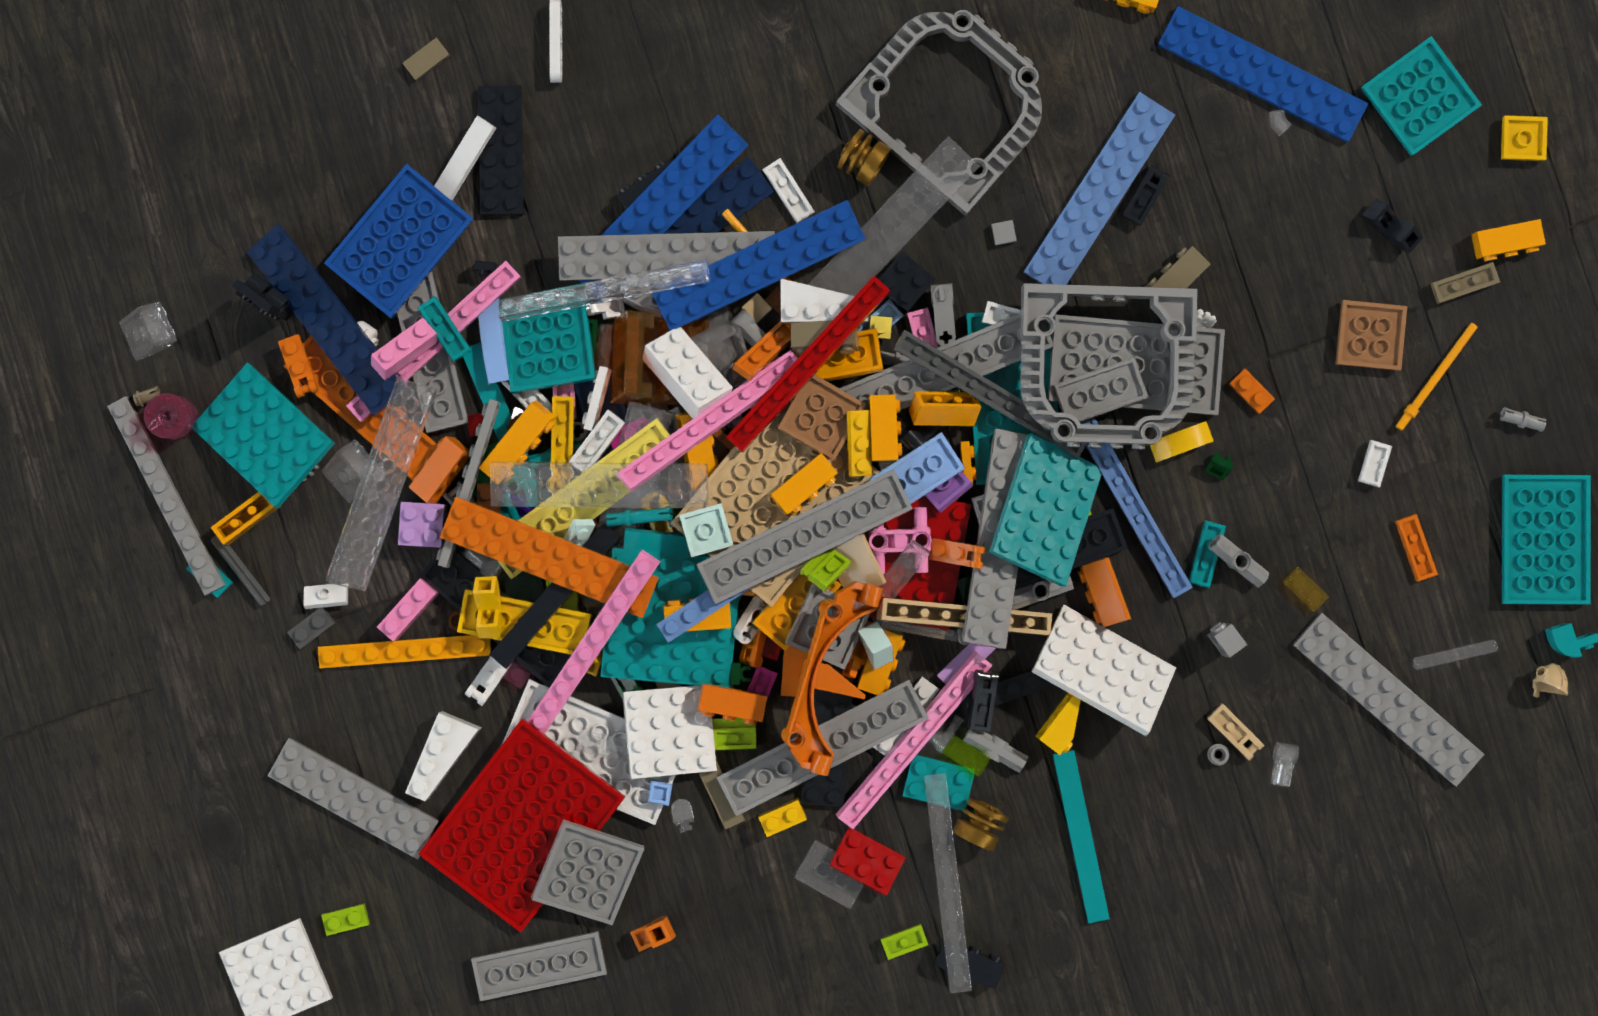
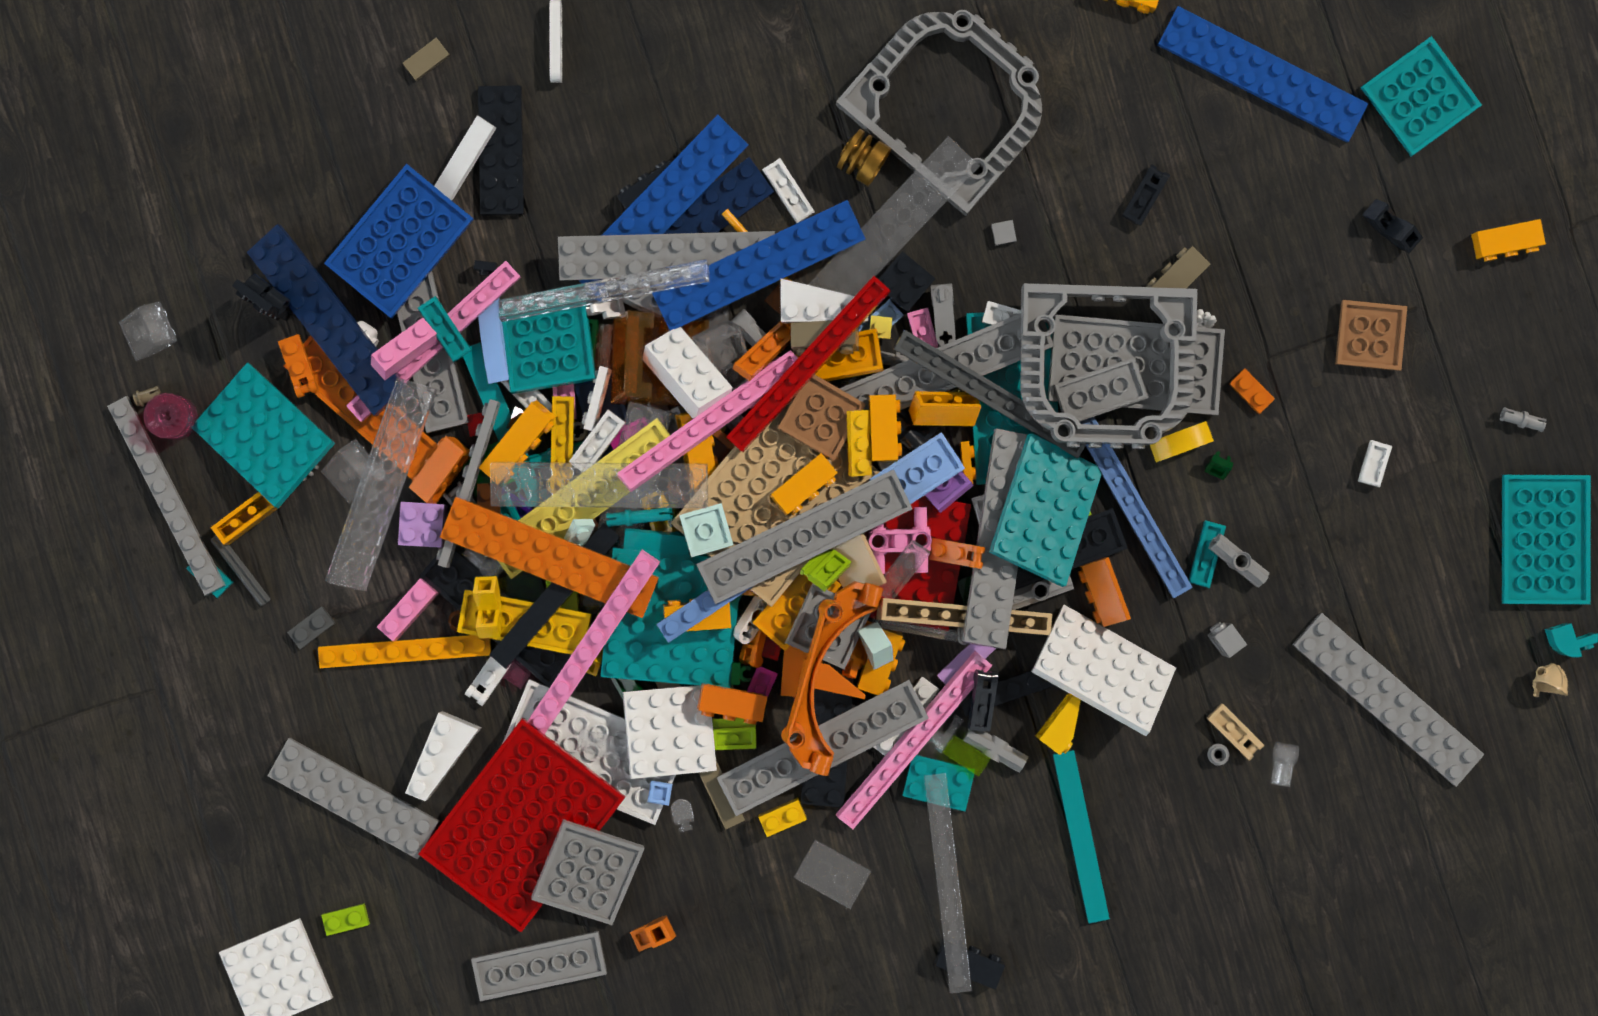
(325, 596): white plate -> none
(757, 307): tan tile -> none
(867, 861): red plate -> none
(904, 941): lime plate -> none
(980, 824): pearl gold wheel -> none
(1100, 192): medium blue plate -> none
(1278, 121): clear piece -> none
(1305, 589): clear yellow plate -> none
(1412, 409): light orange bar -> none
(1416, 547): orange tile -> none
(1455, 654): clear axle -> none
(1465, 283): dark tan plate -> none
(1524, 138): yellow plate -> none

